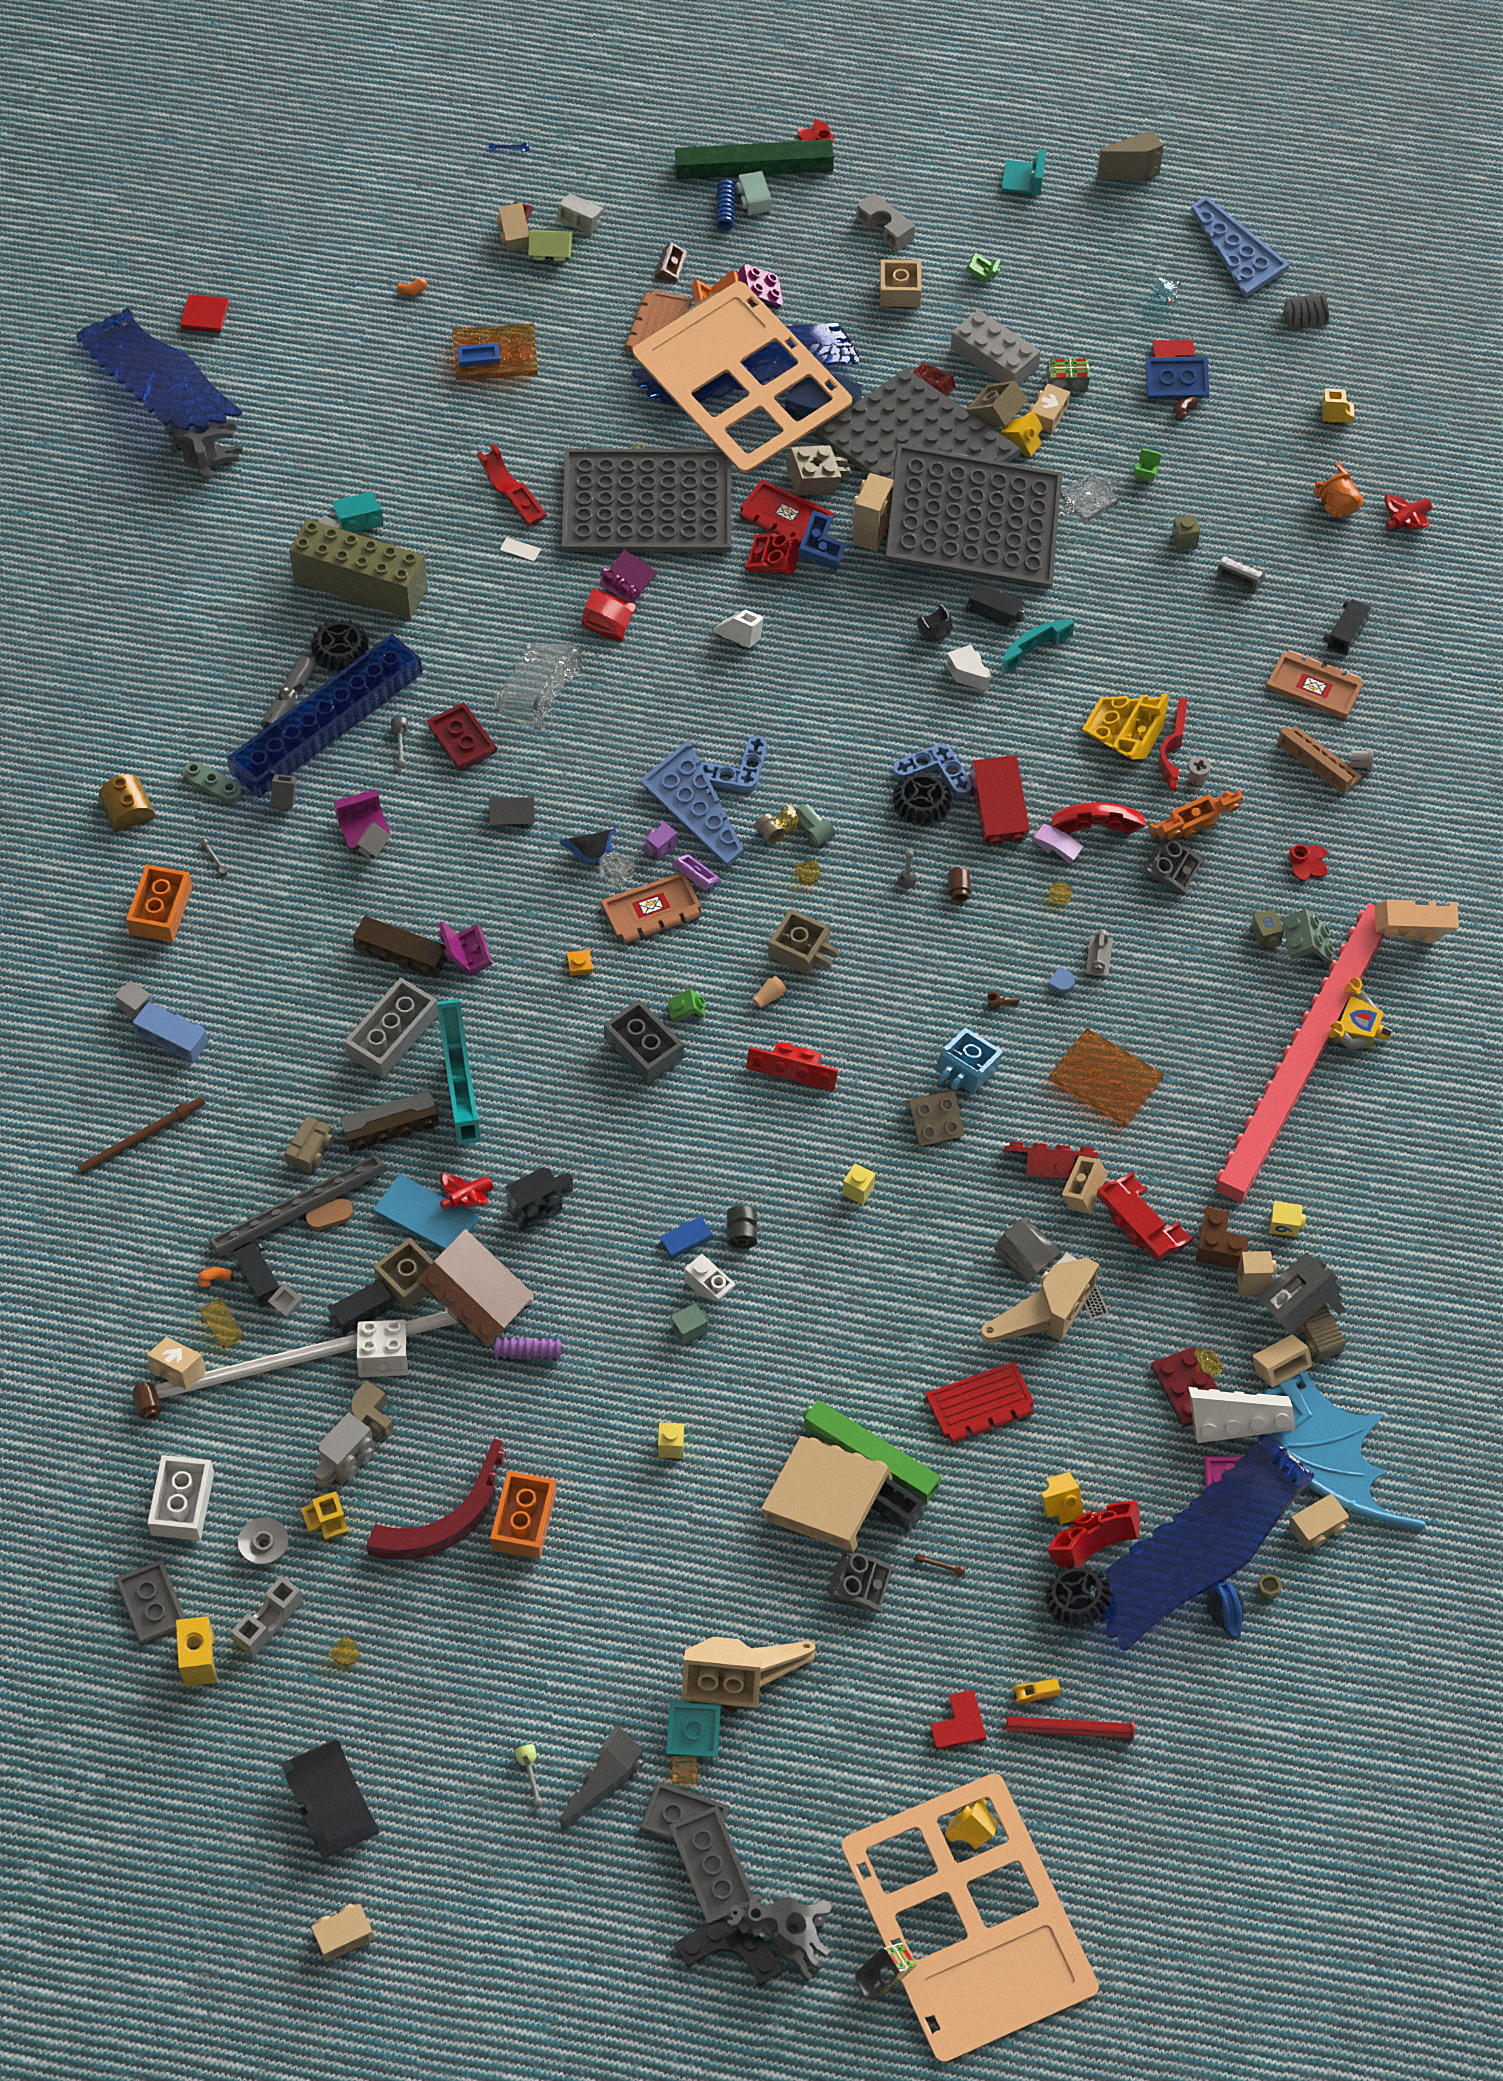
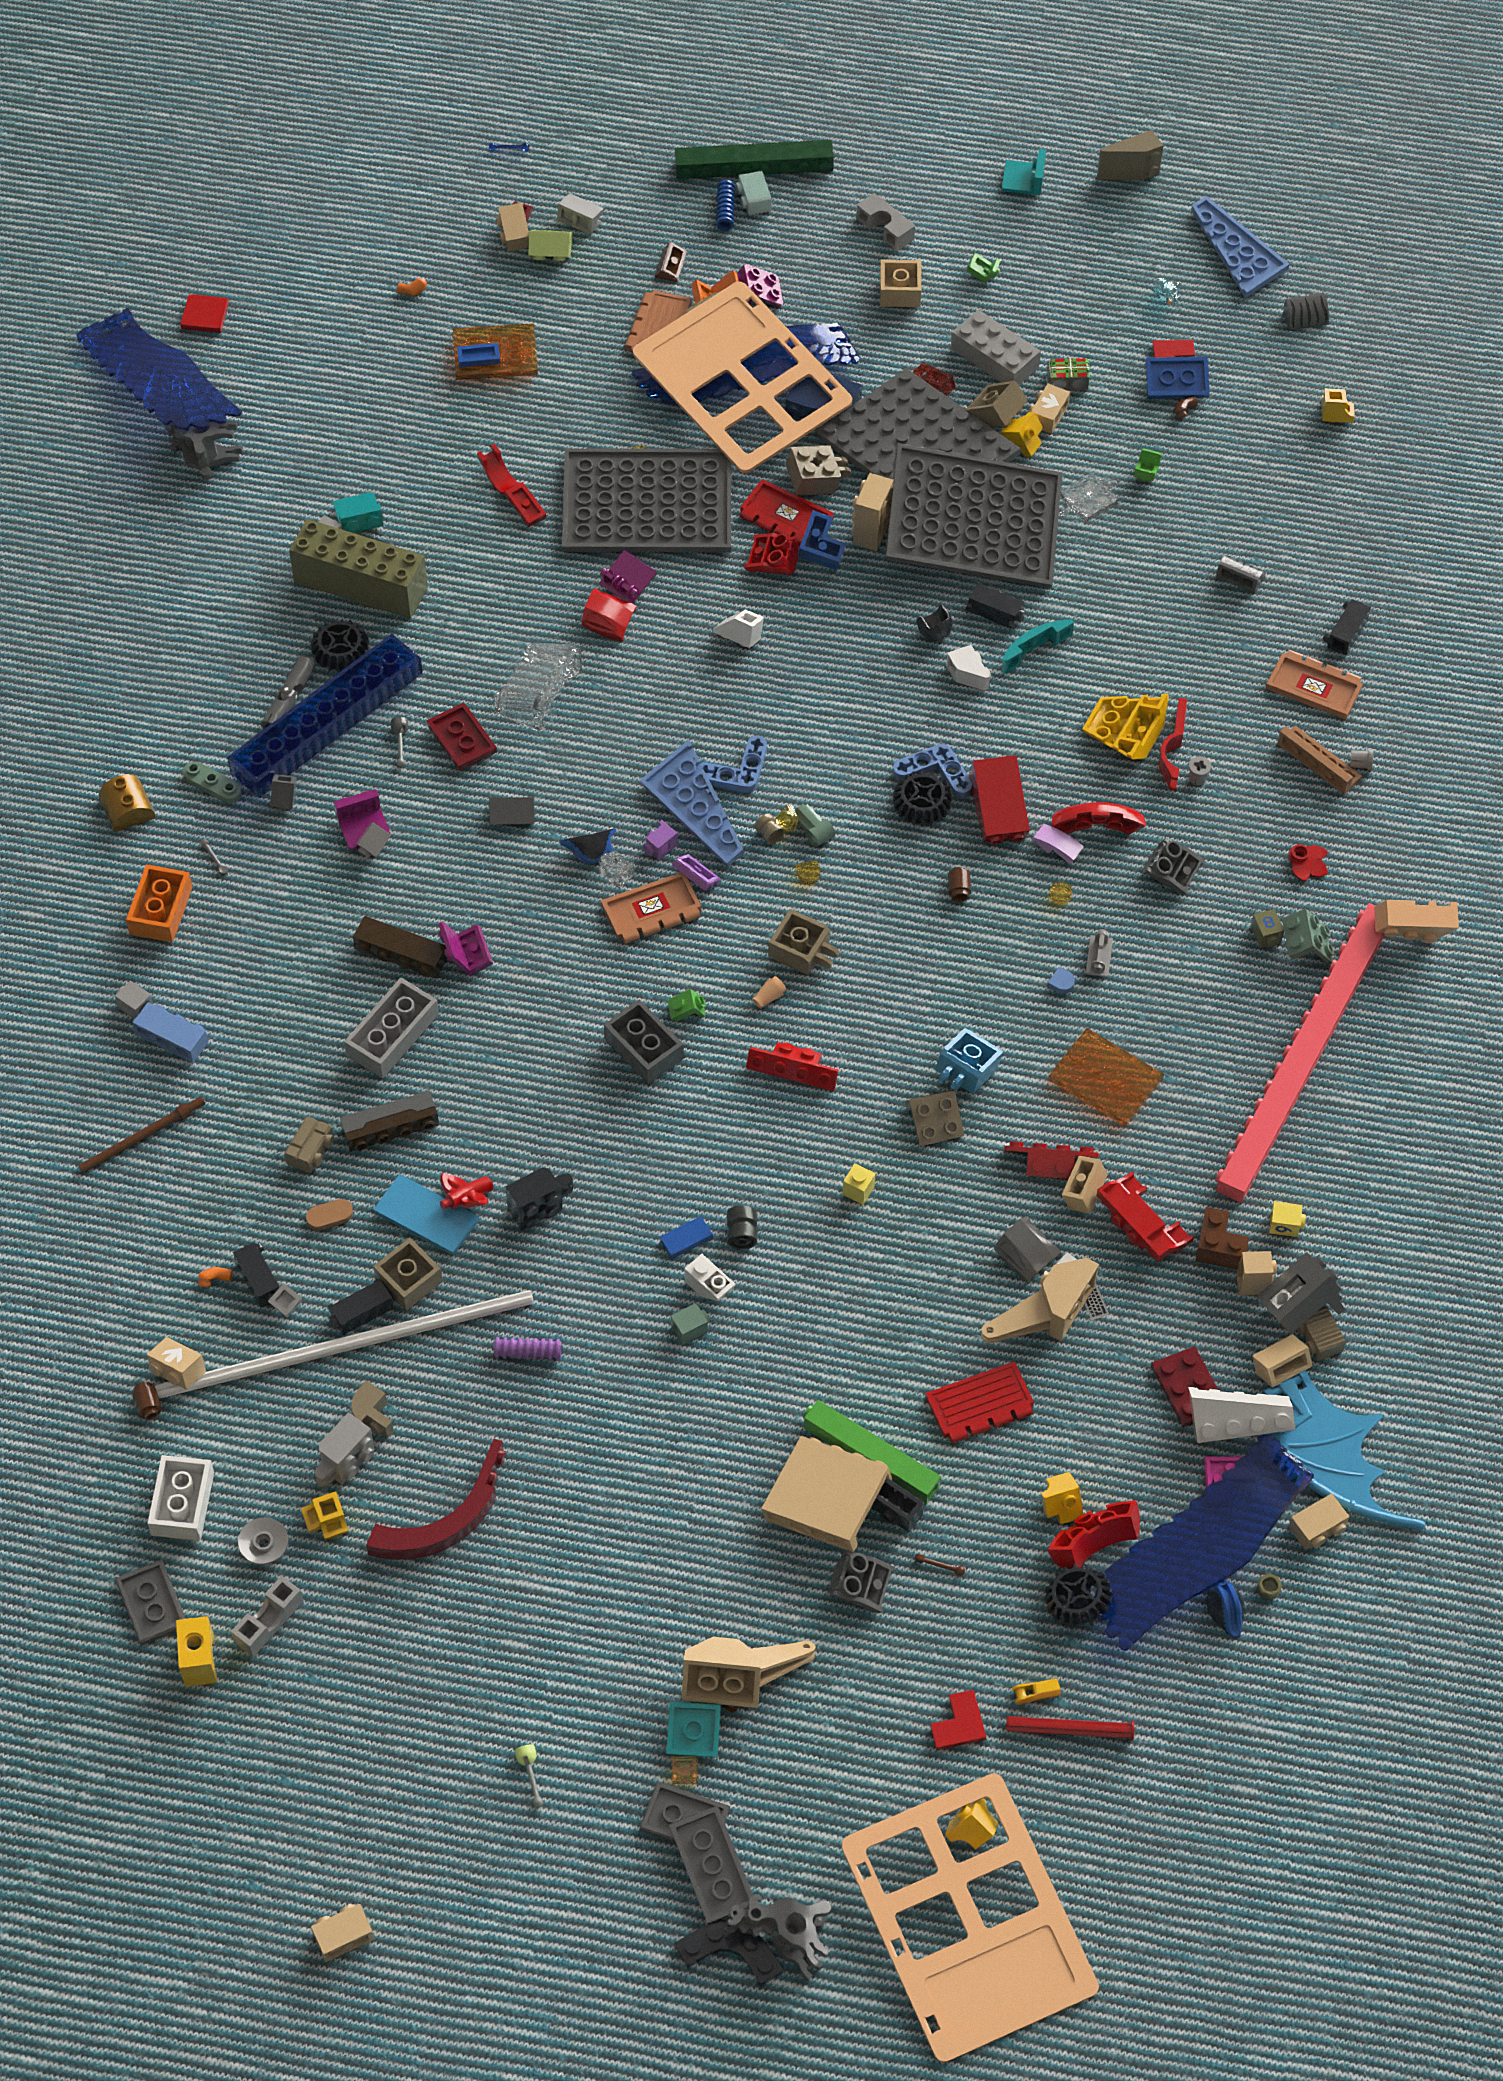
(221, 1323): clear yellow tile -> none
(297, 1205): dark grey tile -> none
(330, 1798): black panel -> none
(345, 1652): clear yellow tile -> none
(382, 1348): white bracket -> none
(458, 1072): teal arch -> none
(475, 1288): slope -> none
(520, 549): white sticker -> none
(523, 1515): orange brick -> none
(579, 962): light orange plate -> none
(615, 1766): dark grey wedge -> none
(671, 1440): light yellow brick -> none
(819, 132): red plate -> none
(869, 1974): dark grey piece -> none
(907, 874): dark grey hinge -> none
(996, 1004): reddish brown hand -> none
(1186, 532): olive brick -> none
(1195, 815): orange bracket -> none
(1208, 1361): clear yellow tile -> none
(1339, 494): orange helmet -> none
(1359, 1021): torso -> none
(1407, 514): red plant -> none

